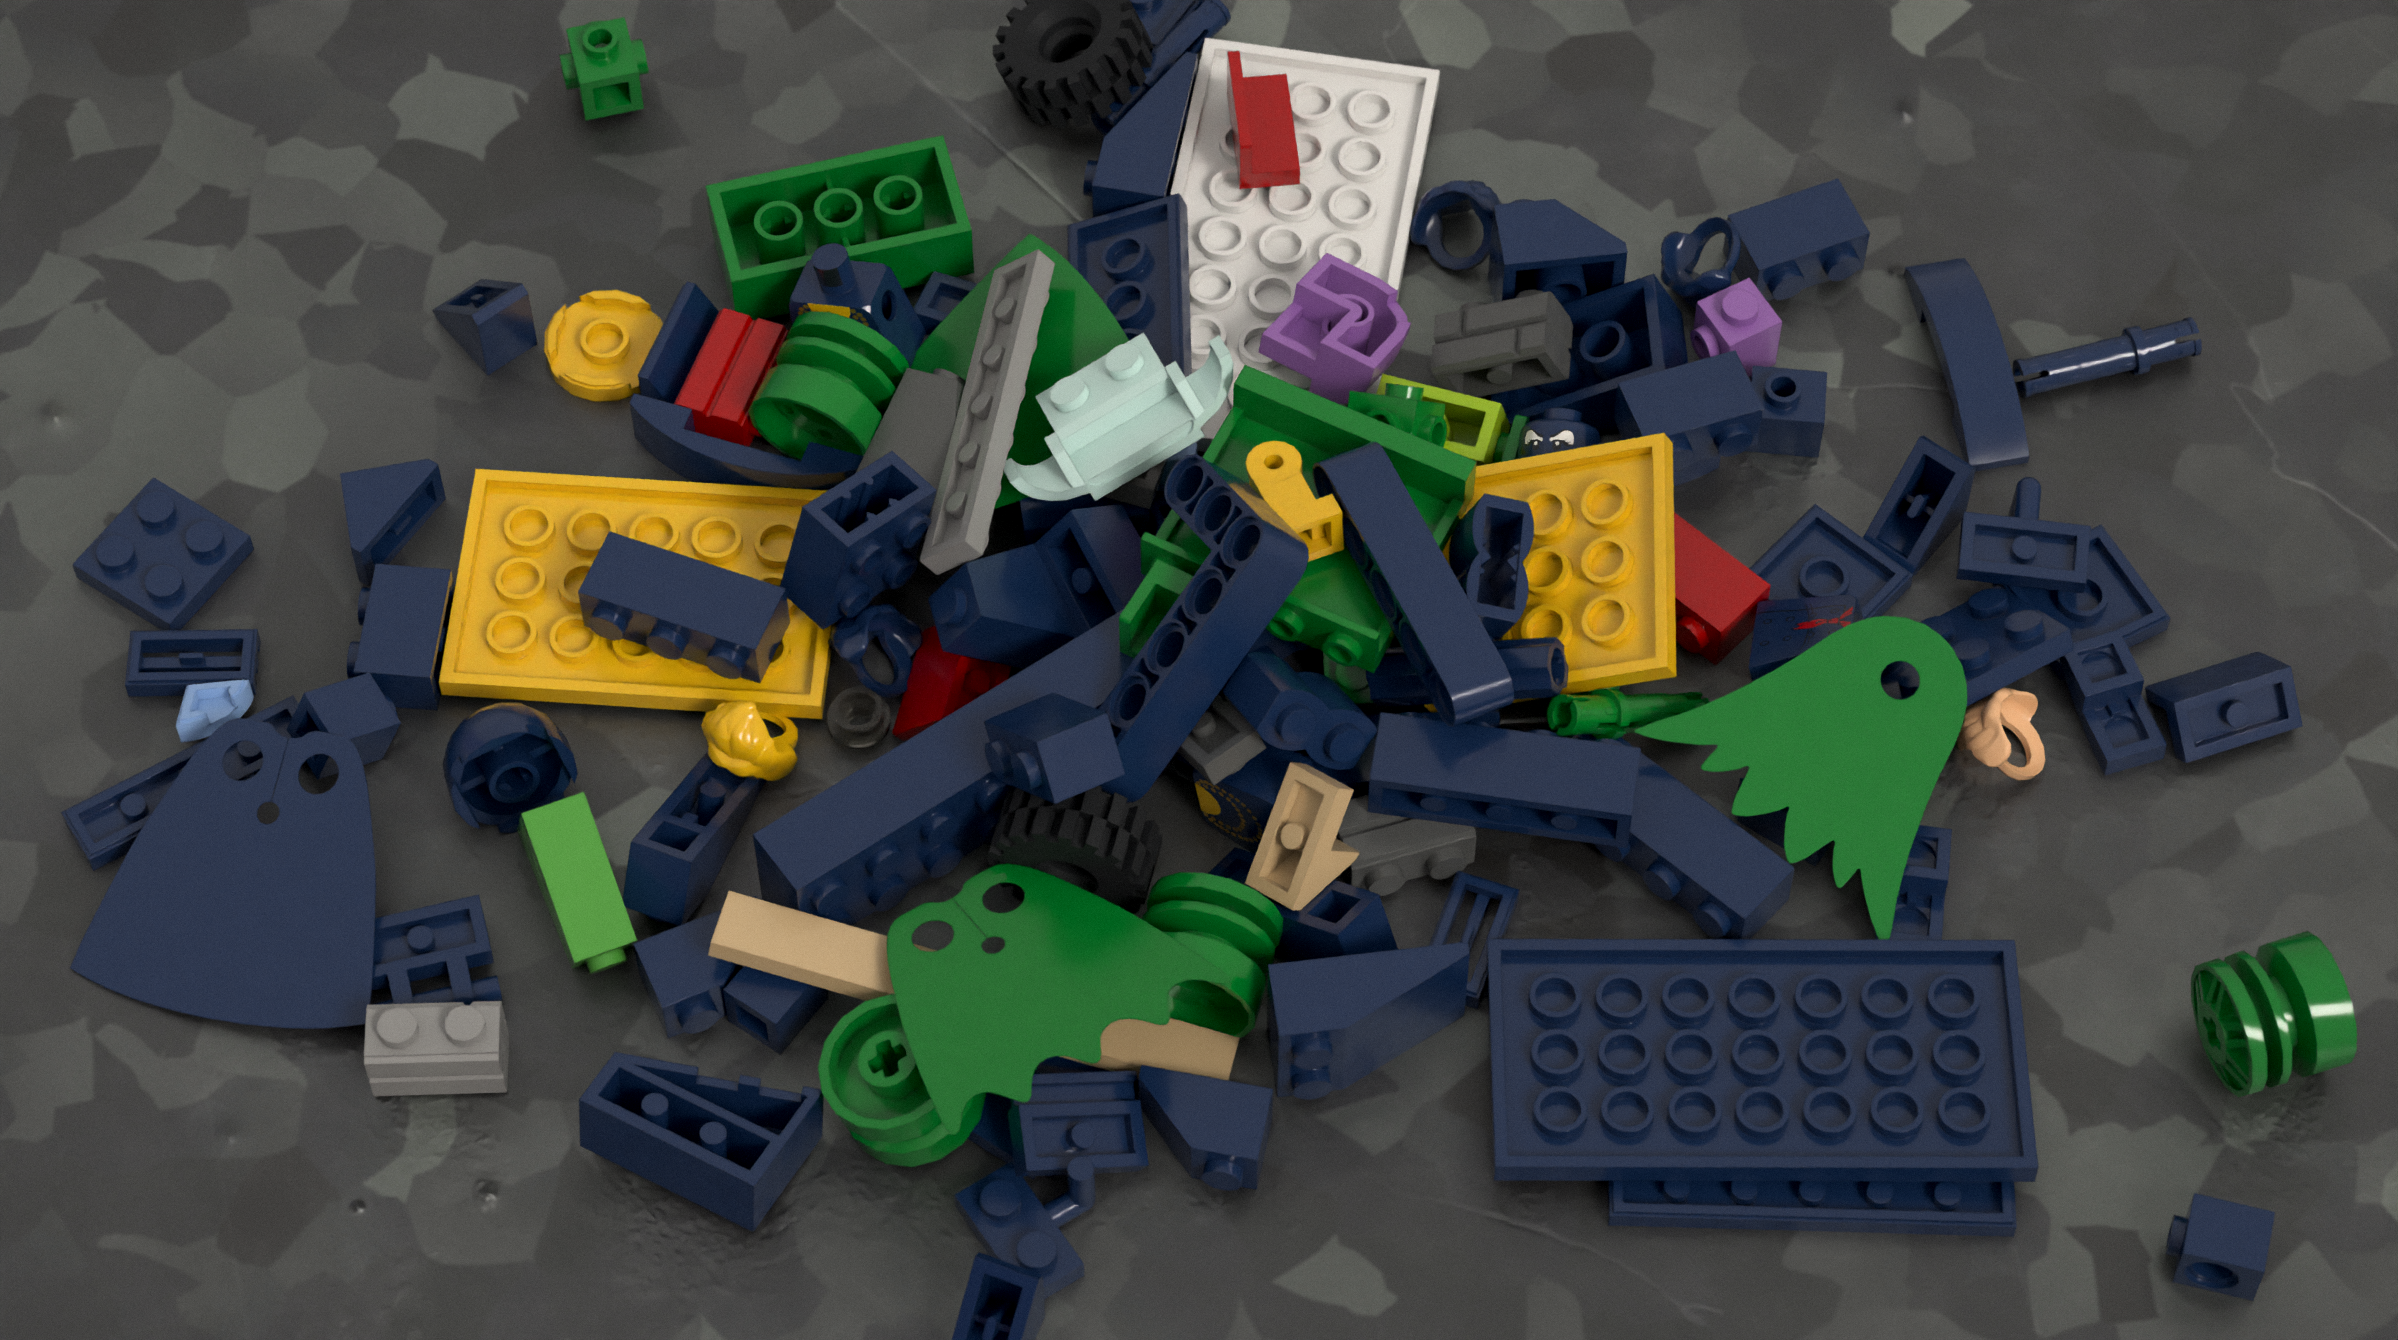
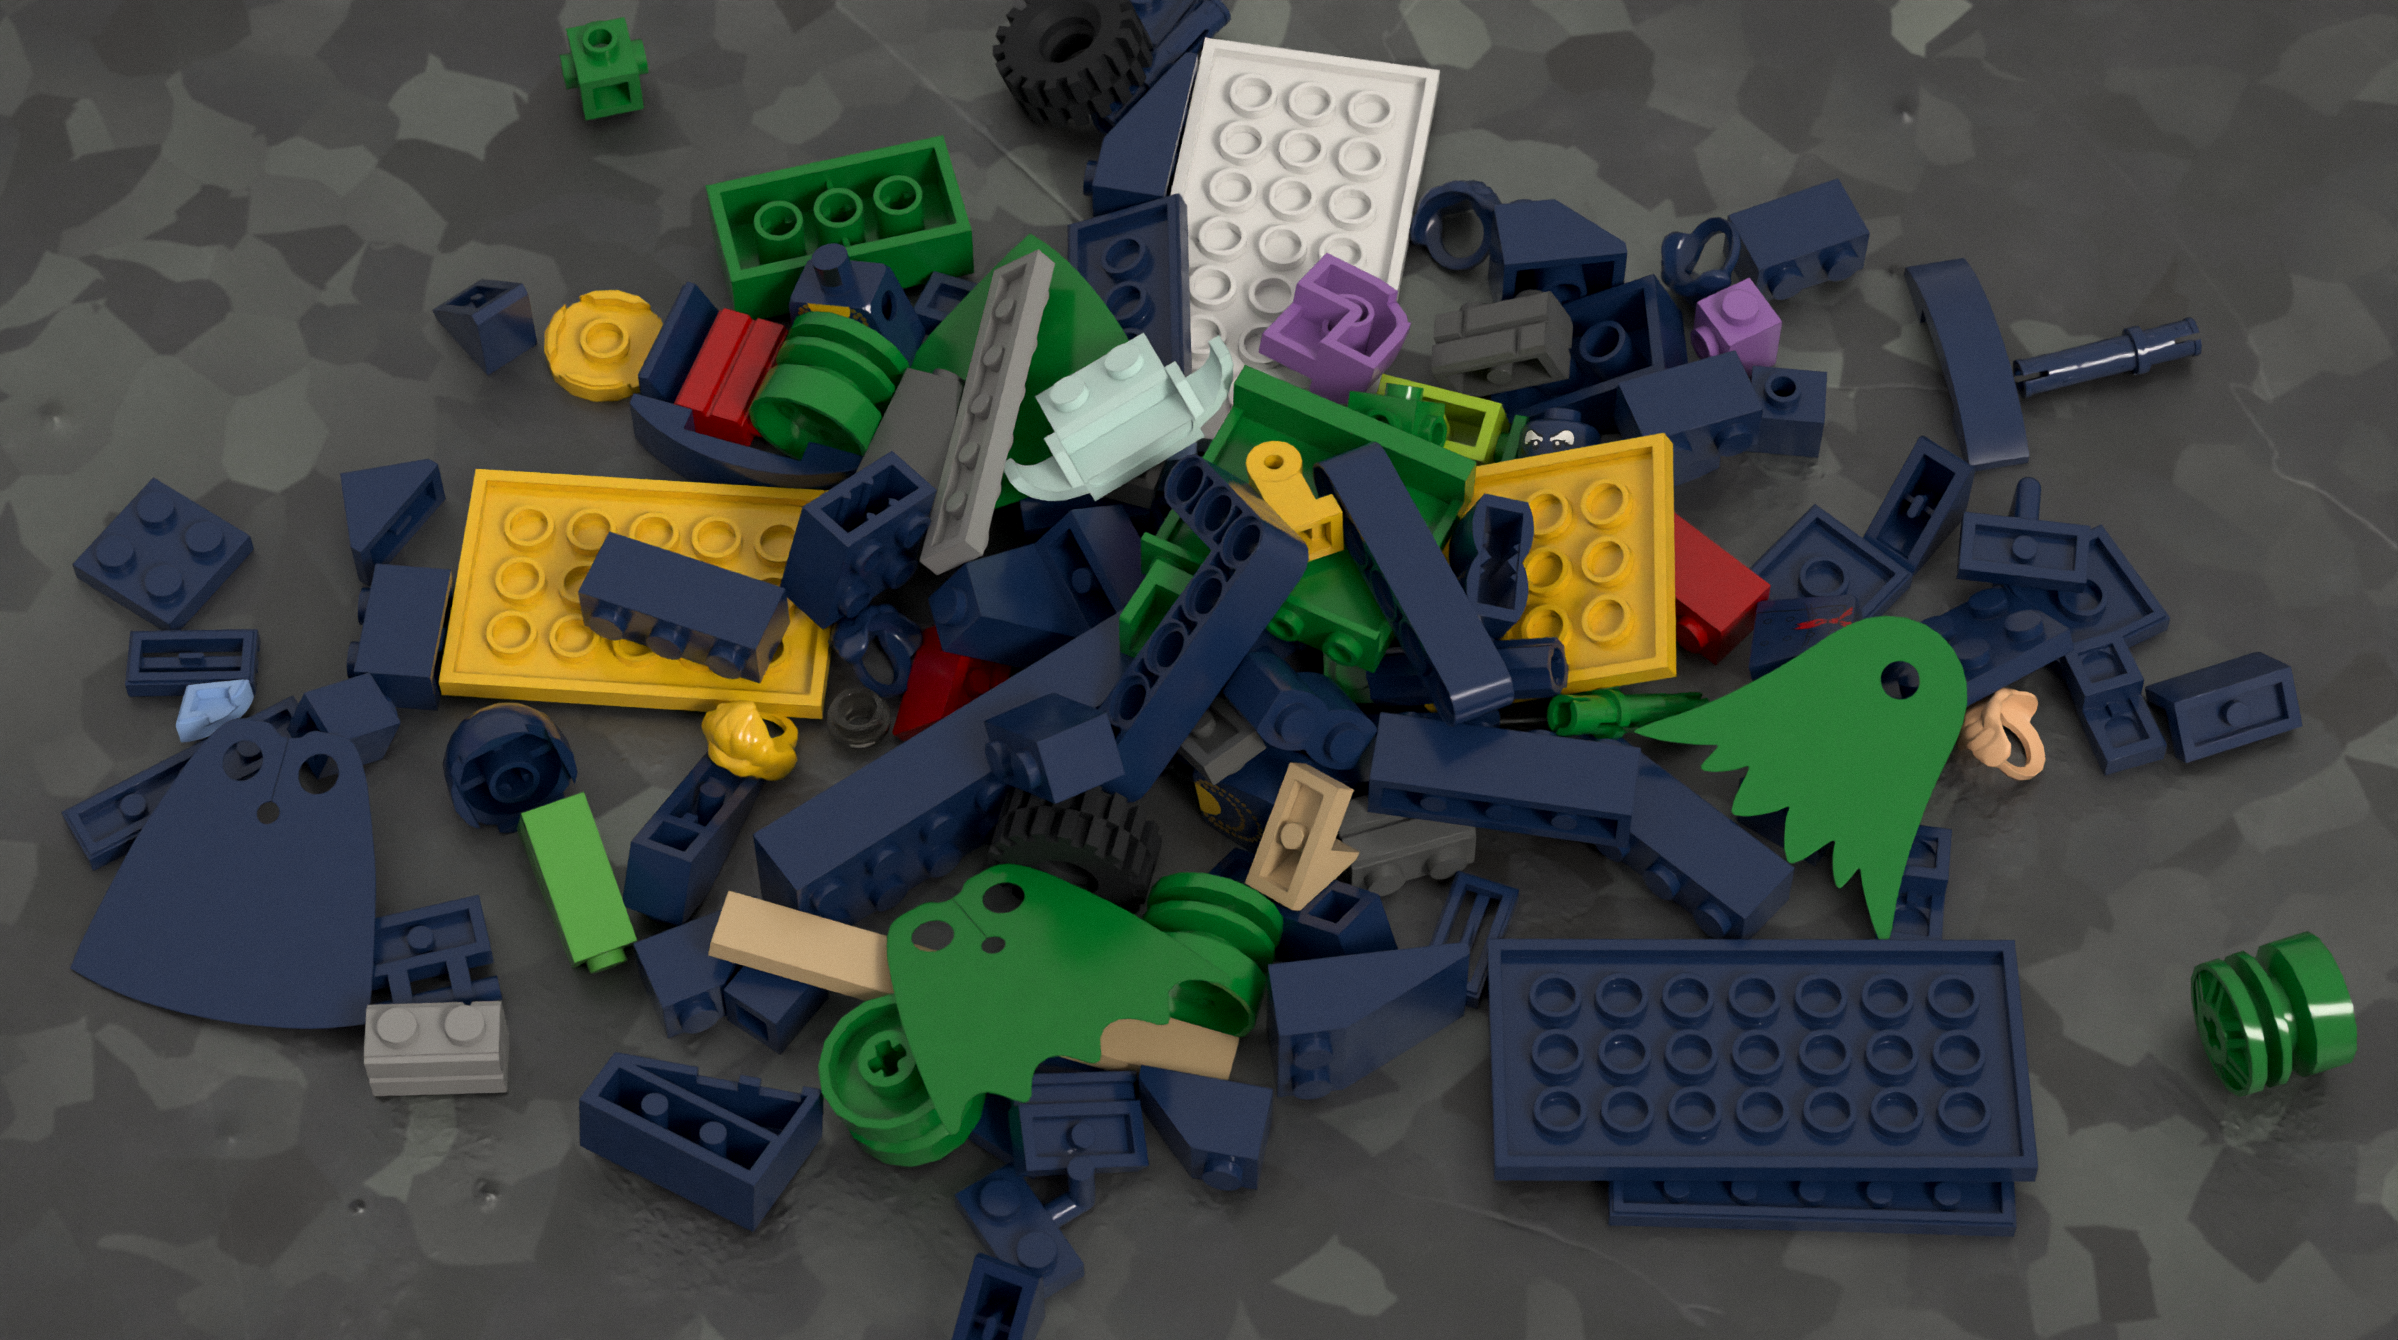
(1261, 128): red panel -> none
(2220, 1246): dark blue brick -> none

